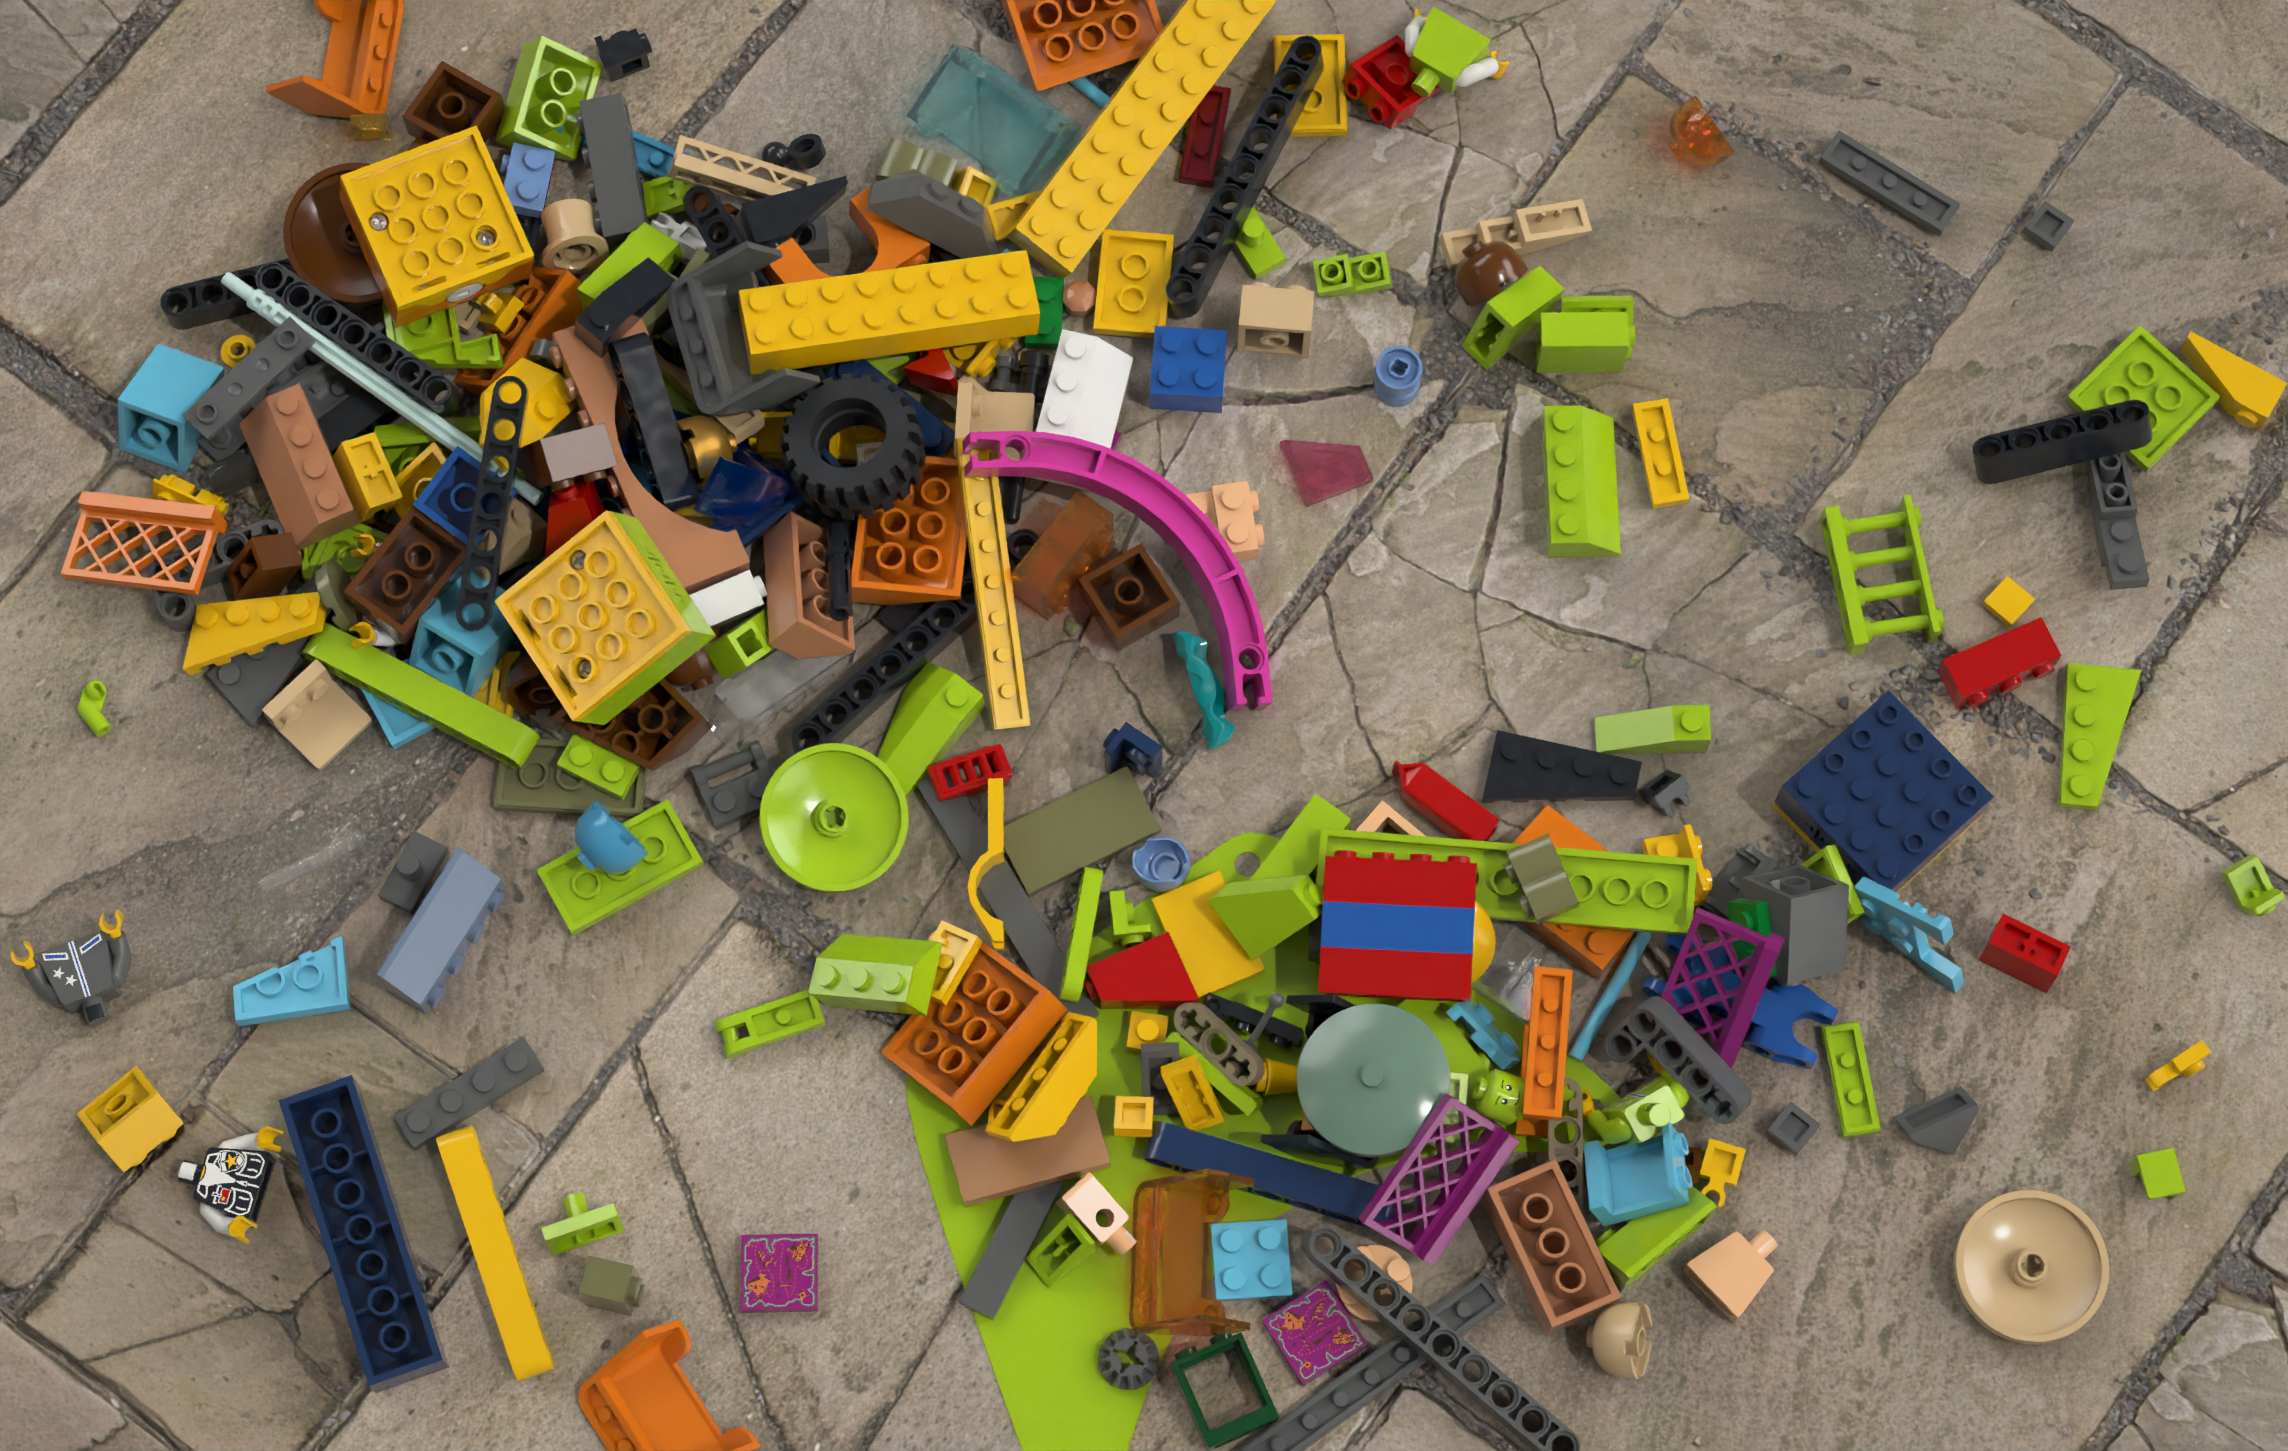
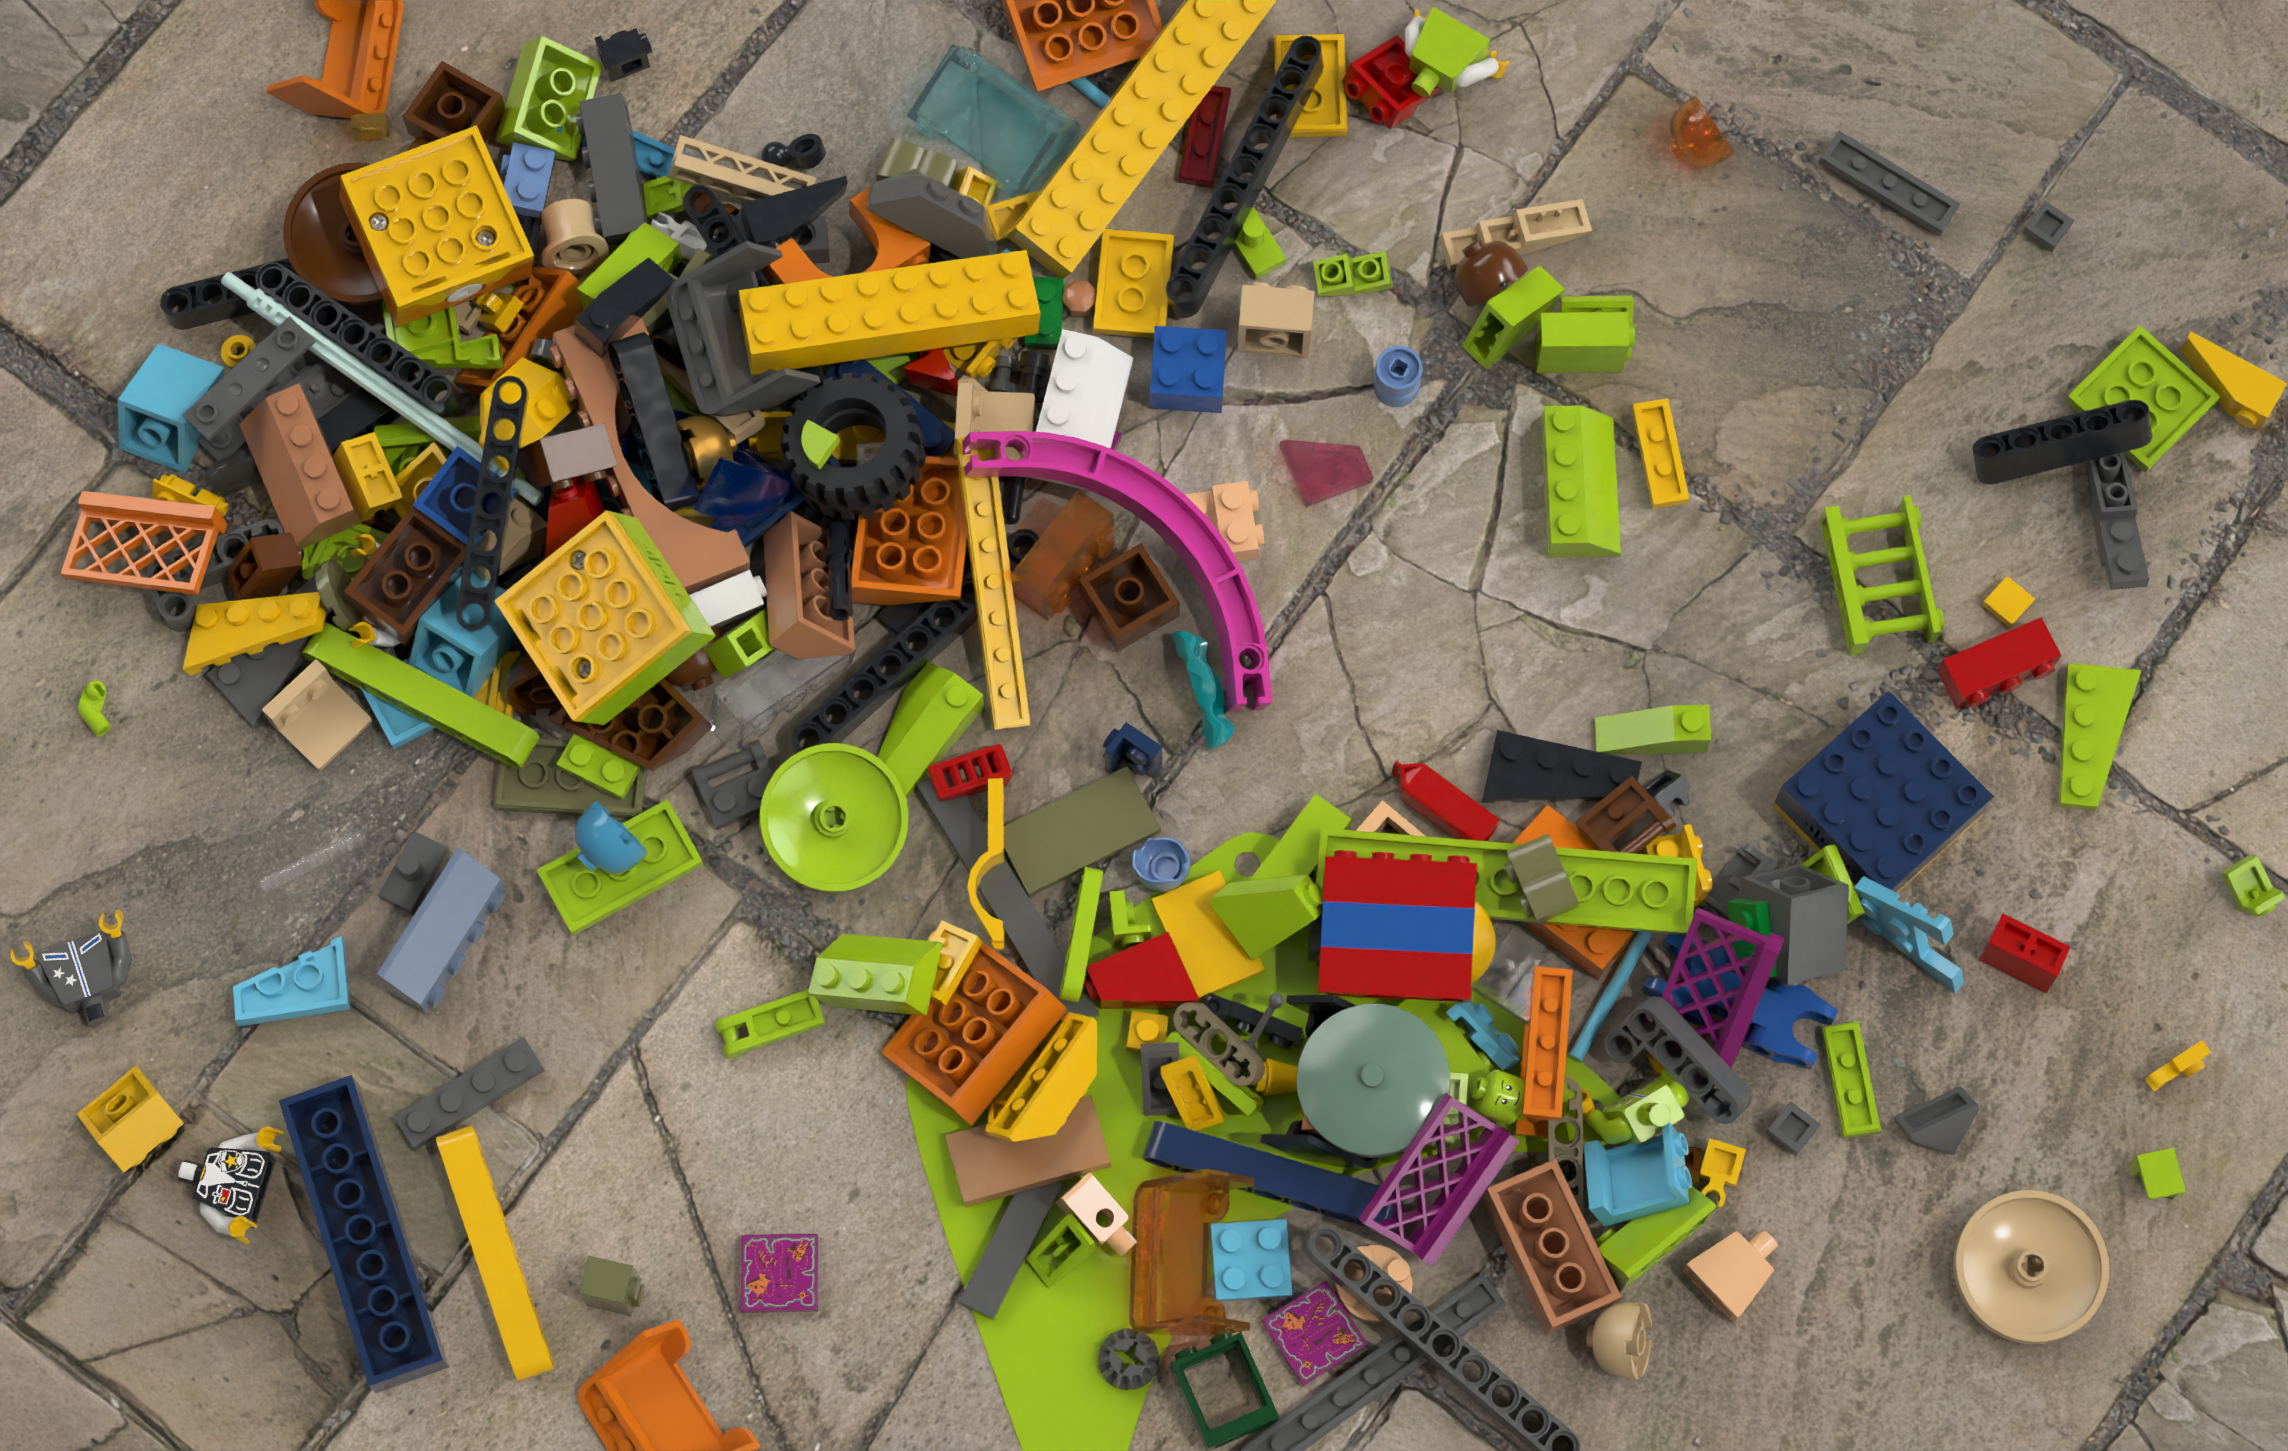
(582, 1225): lime tile -> none
(818, 443): none -> lime tile
(1133, 1116): yellow tile -> none
(1619, 813): none -> reddish brown plate

